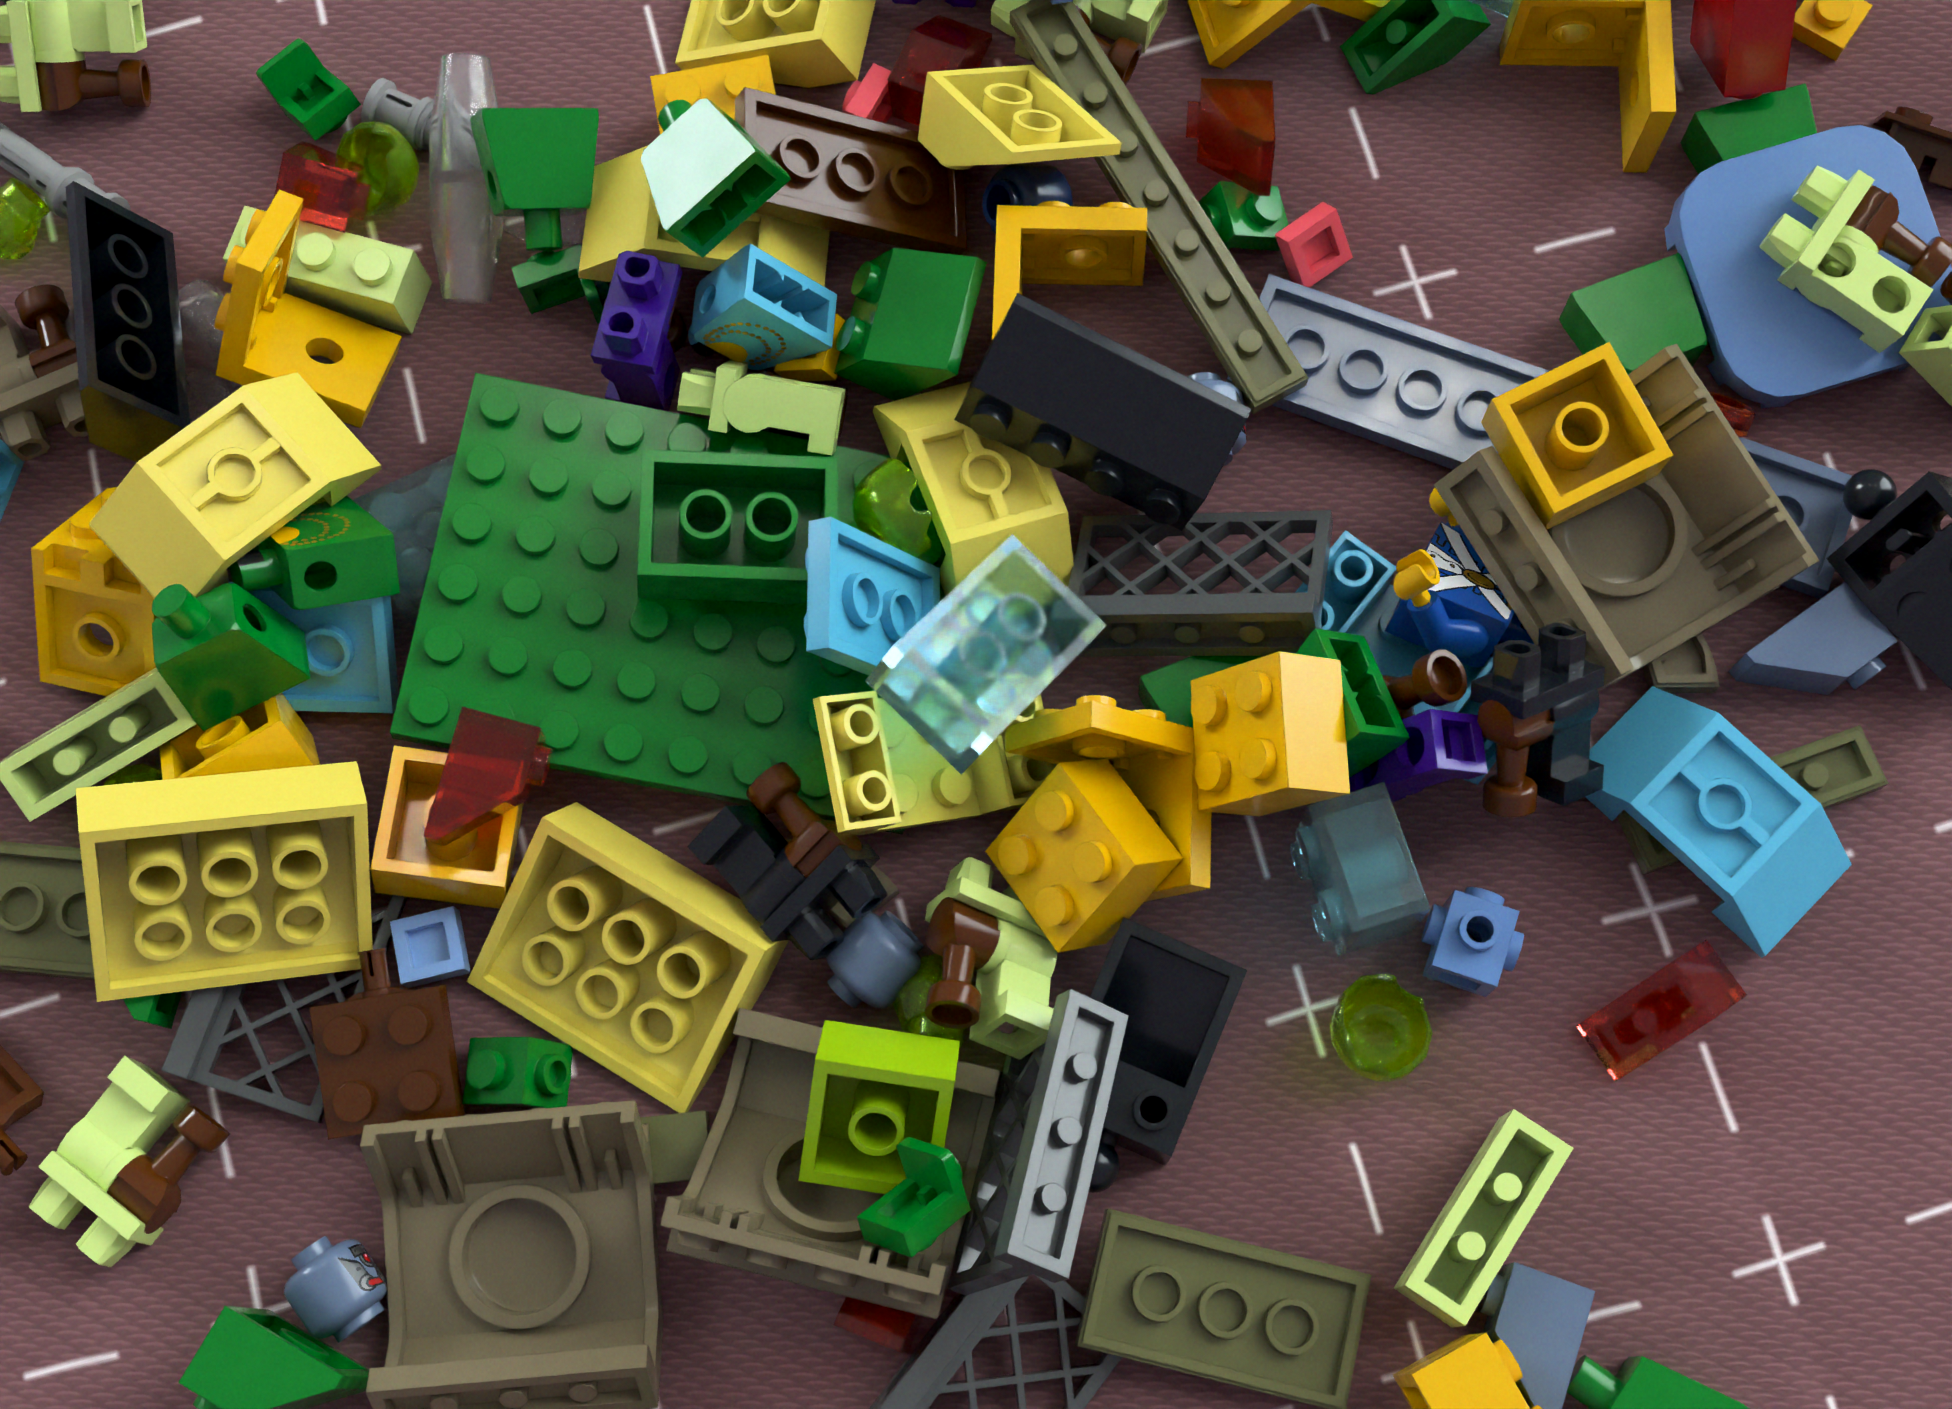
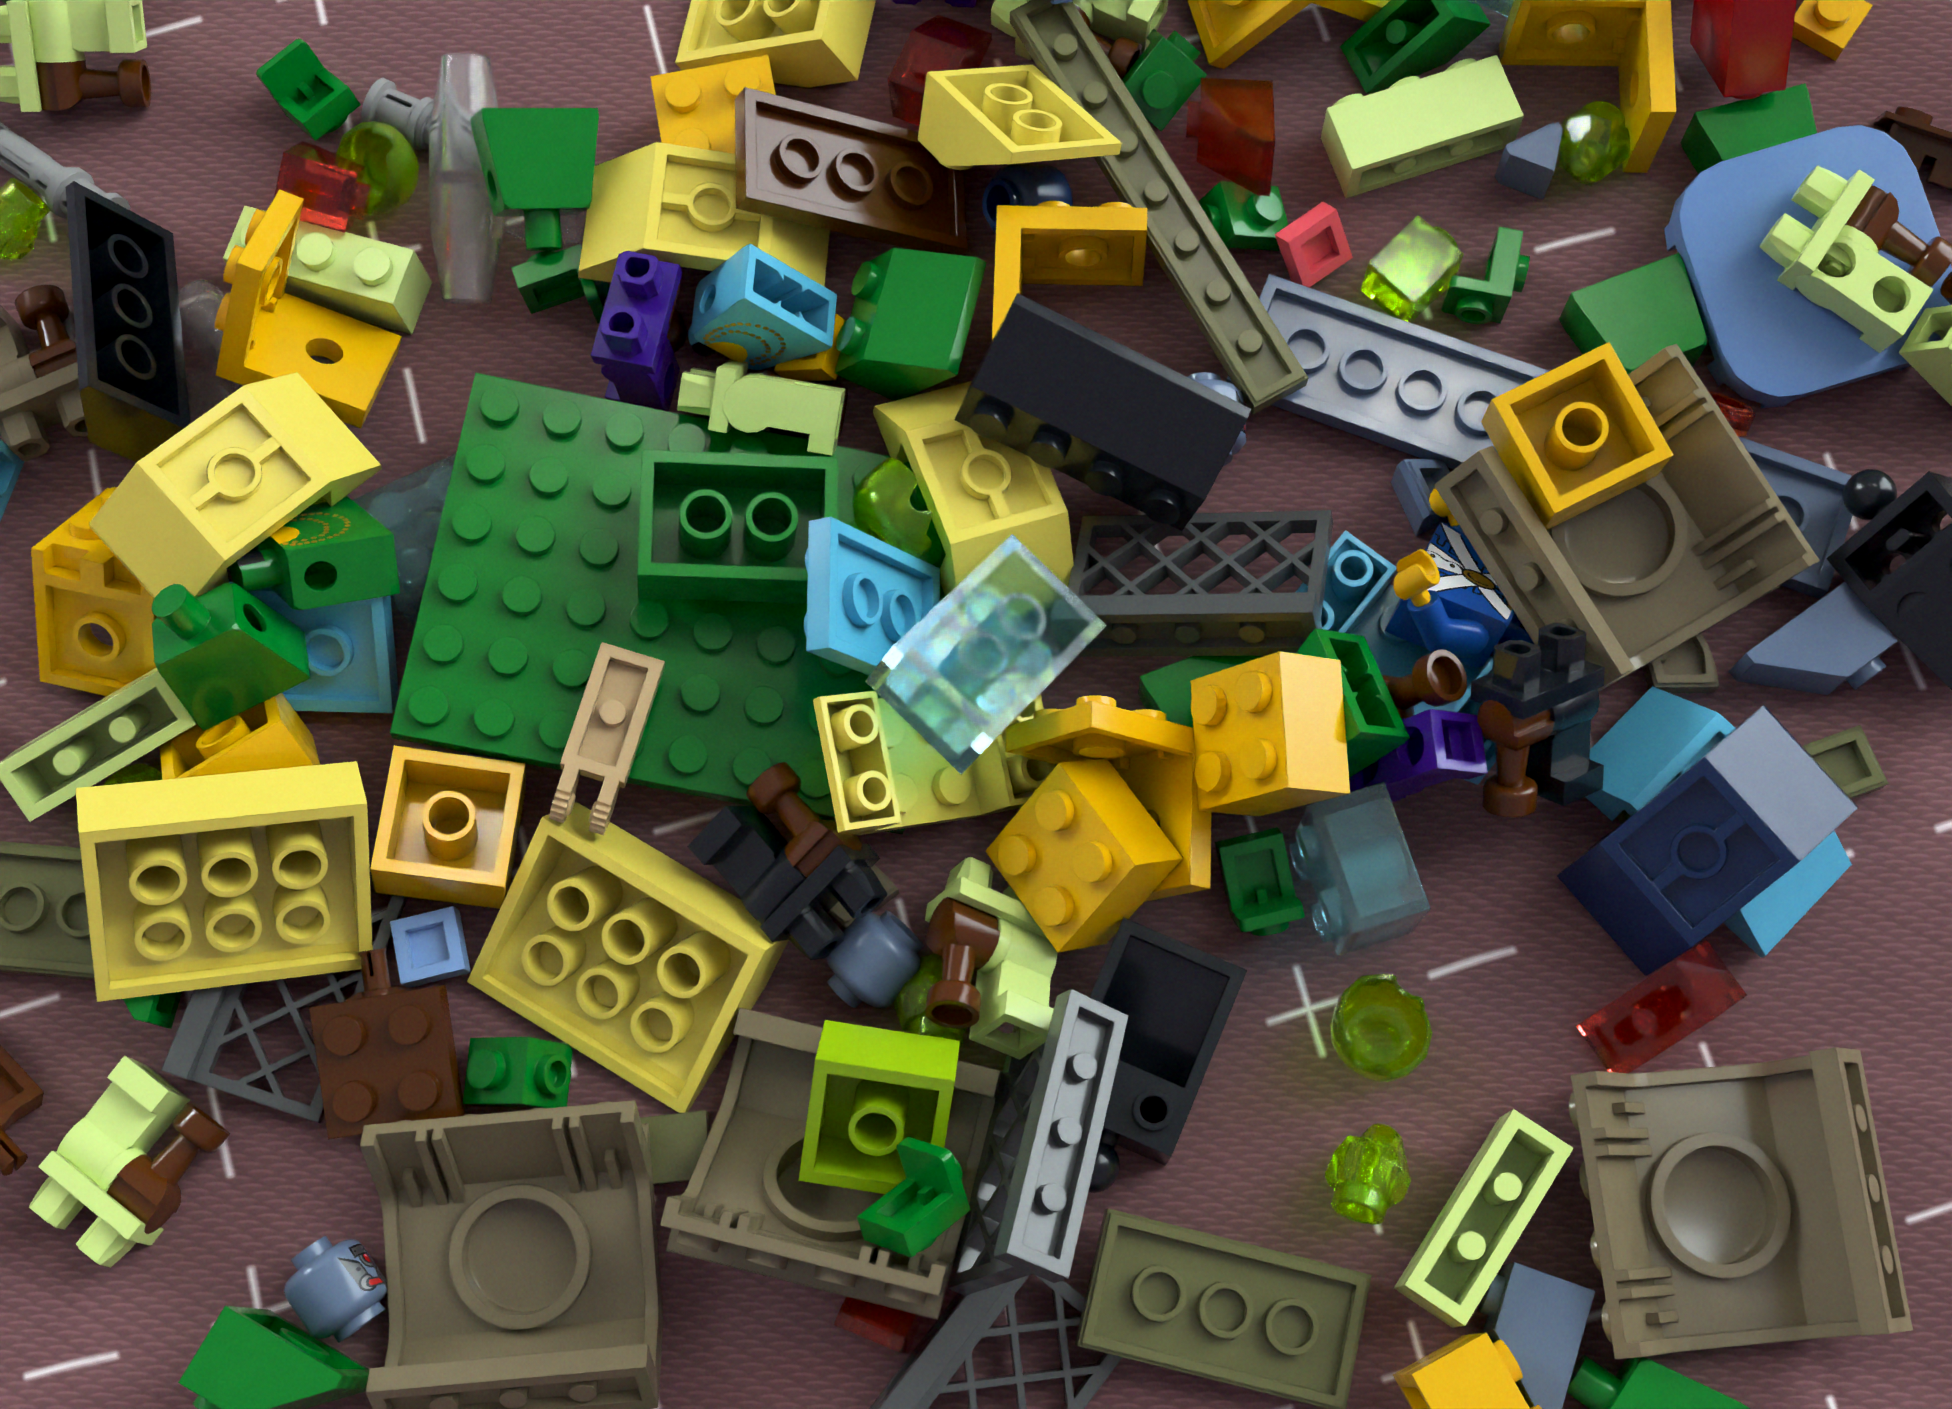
(485, 773): clear red slope -> none
(607, 730): none -> tan hinge
(707, 174): torso -> none
(871, 96): coral plate -> none
(1164, 77): none -> green bracket
(1258, 882): none -> green bracket
(1369, 1174): none -> clear neon green rock
(1412, 270): none -> clear neon green brick
(1413, 485): none -> sand blue slope
(1420, 125): none -> yellowish green brick
(1458, 958): medium blue brick -> none
(1487, 299): none -> green bracket
(1531, 161): none -> sand blue slope
(1593, 142): none -> clear neon green rock
(1708, 842): none -> dark blue slope
(1738, 1205): none -> dark tan panel

